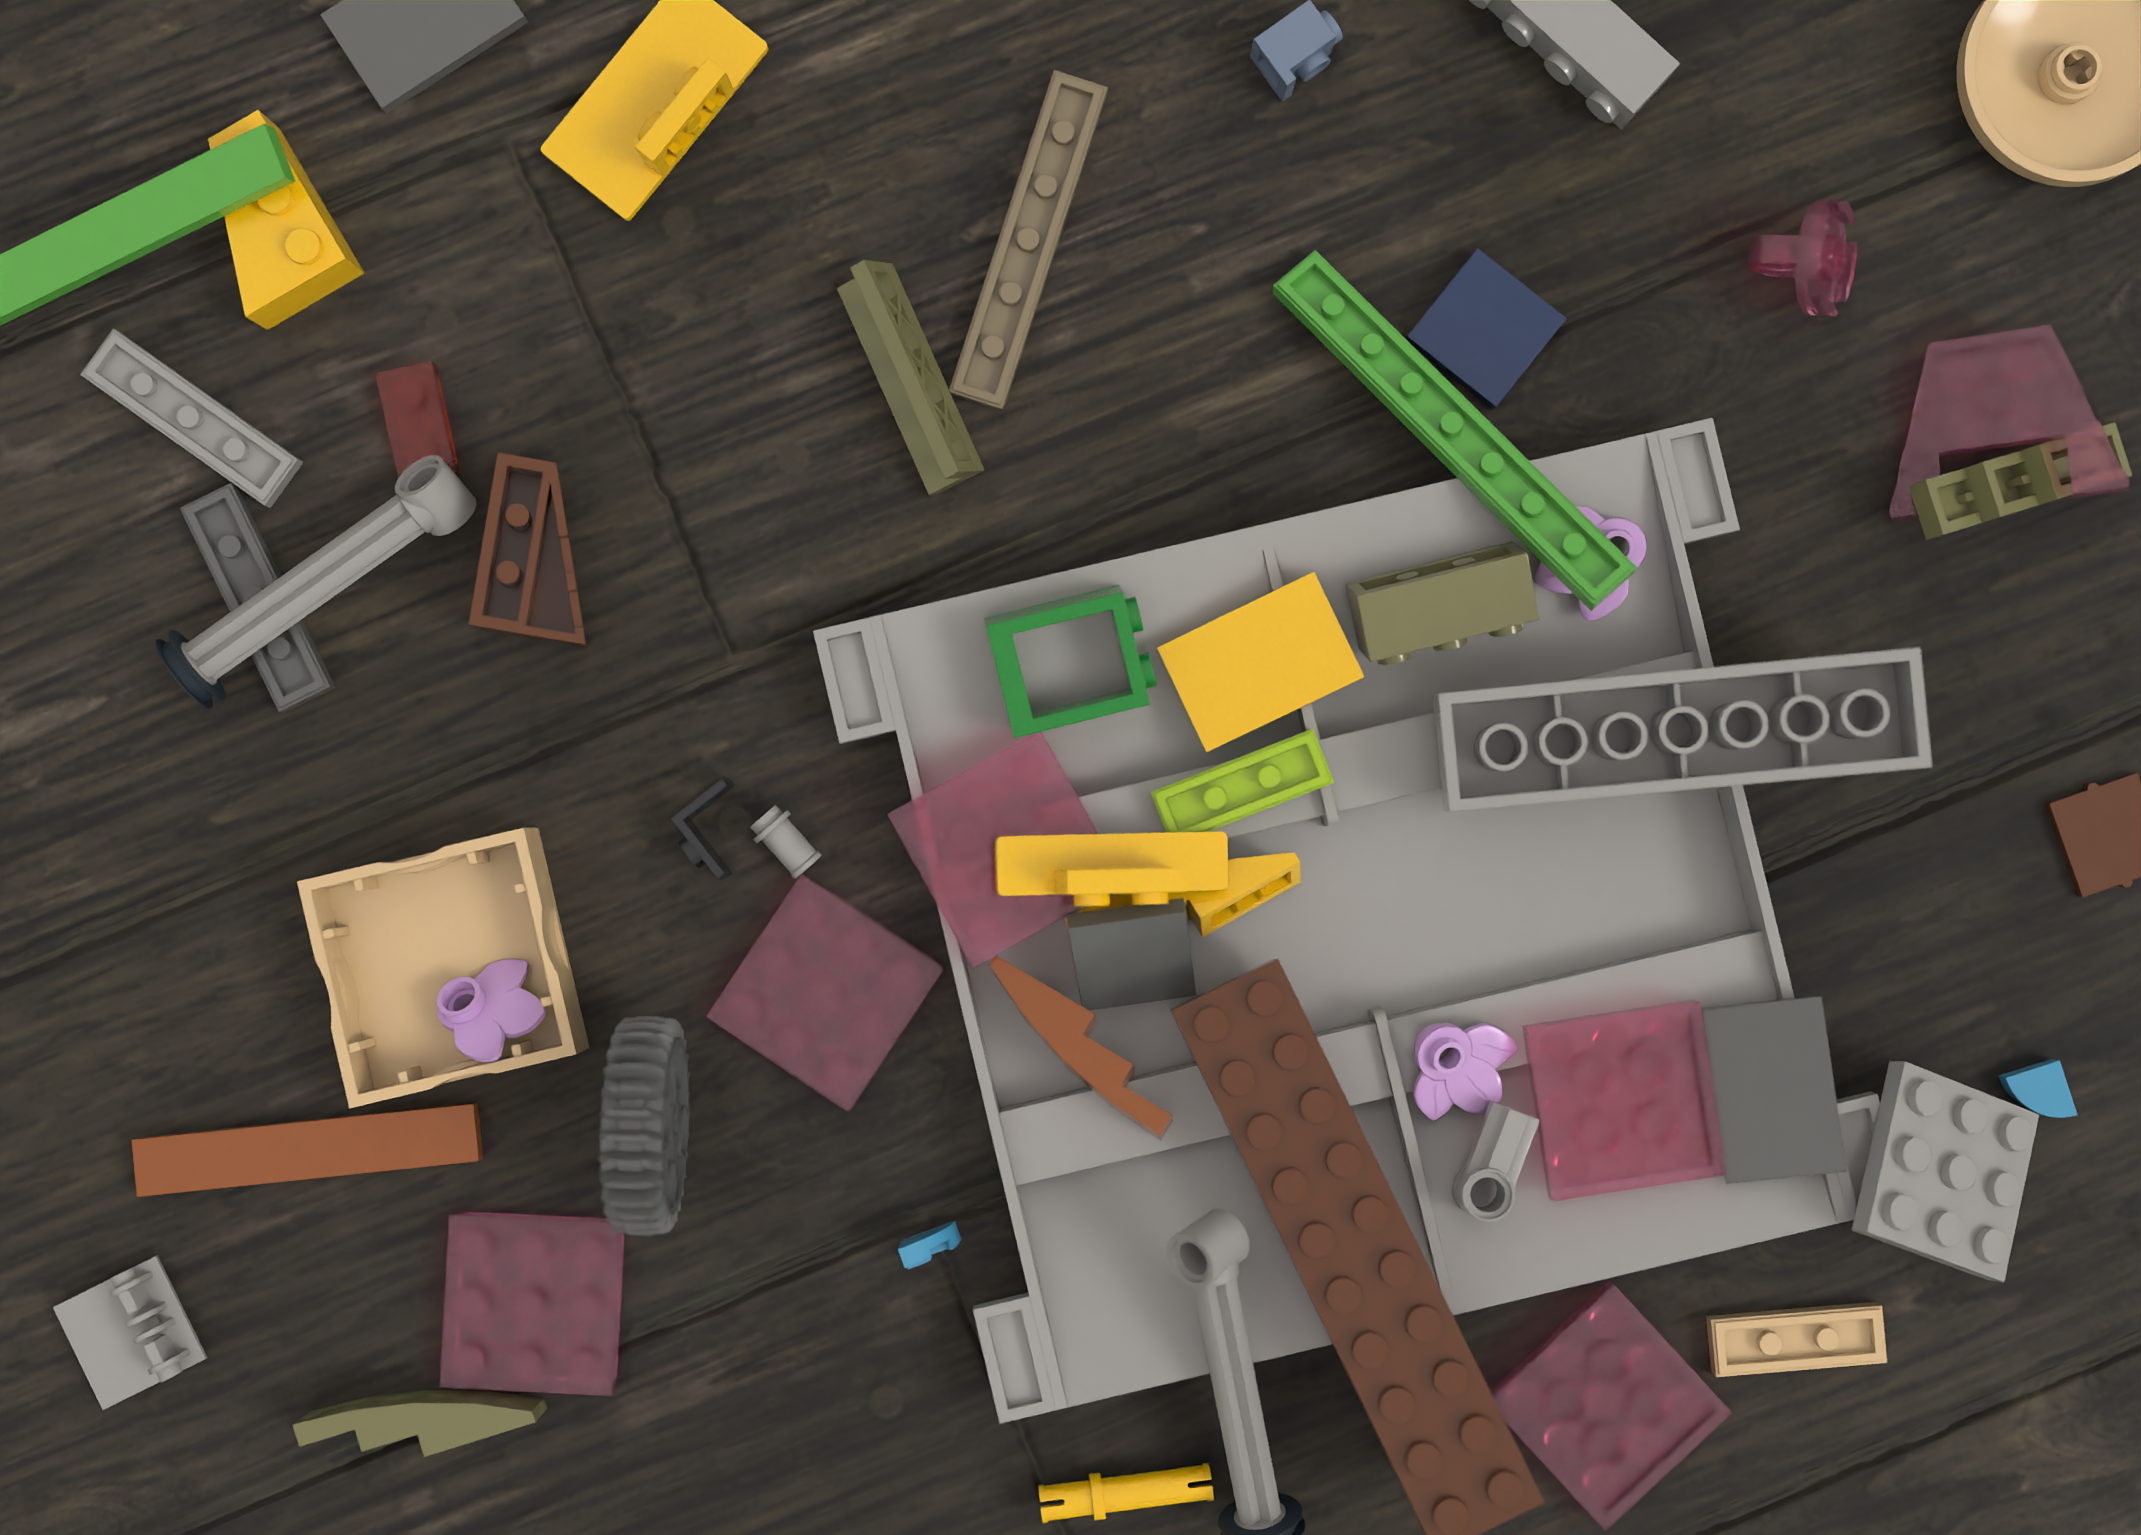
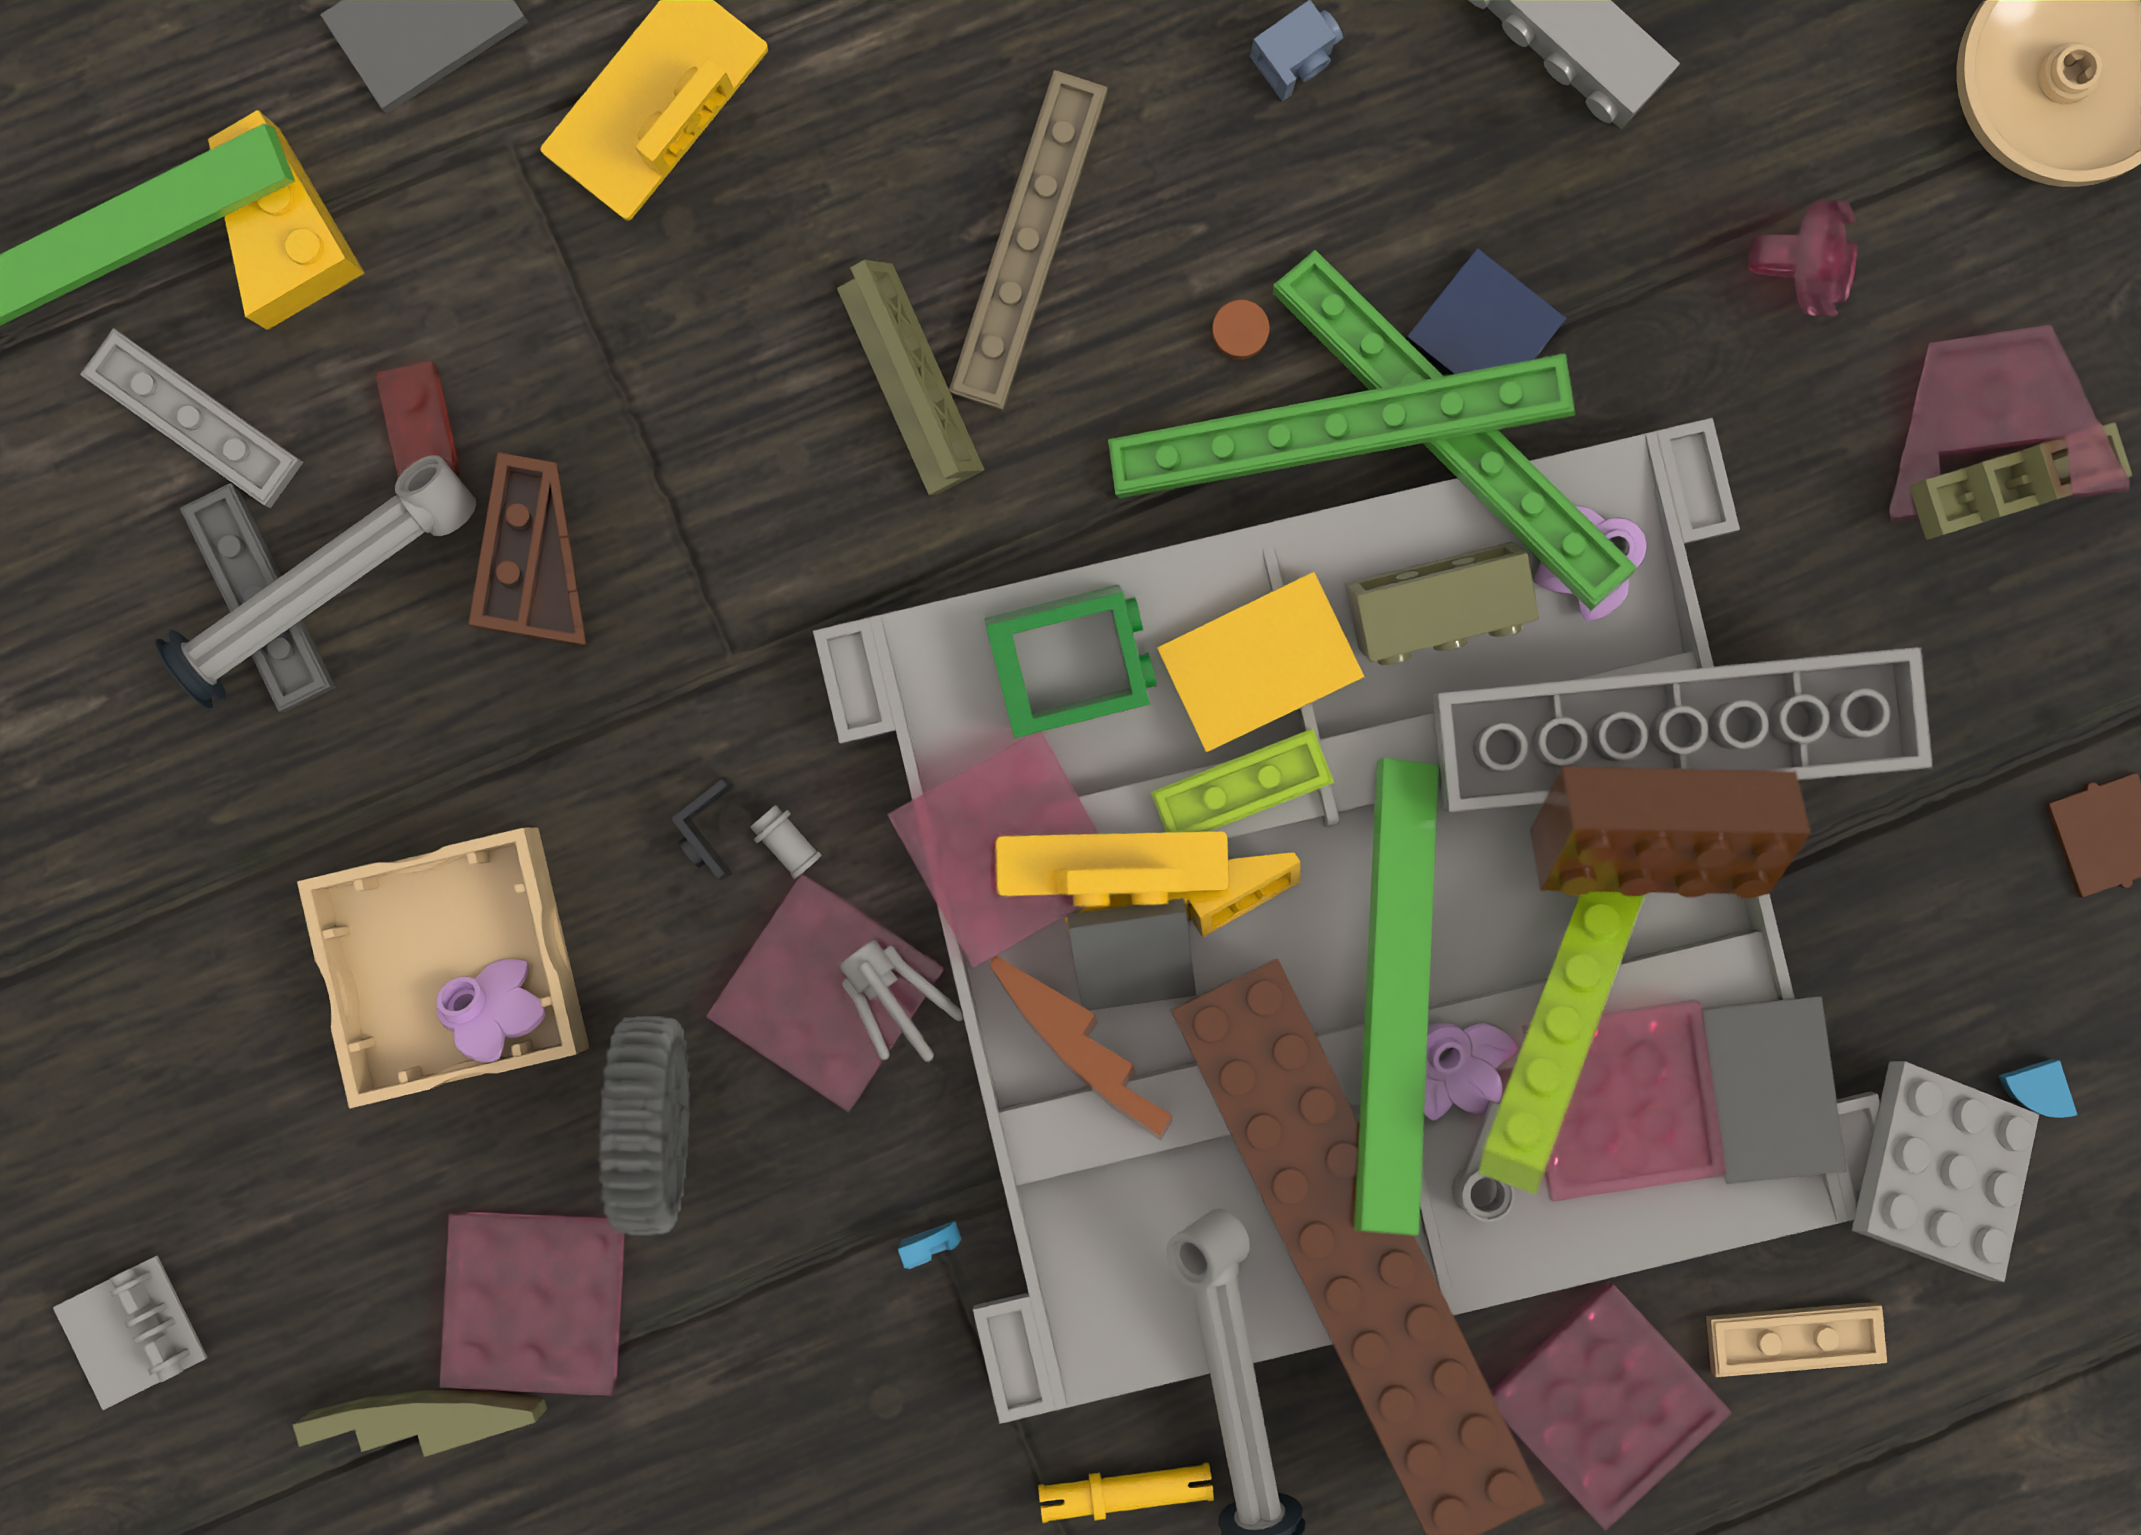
(307, 1149): dark orange tile -> none
(871, 972): none -> light grey plant
(1240, 329): none -> dark orange tile
(1342, 426): none -> bright green tile
(1397, 998): none -> bright green tile
(1559, 1039): none -> lime brick
(1668, 831): none -> reddish brown brick

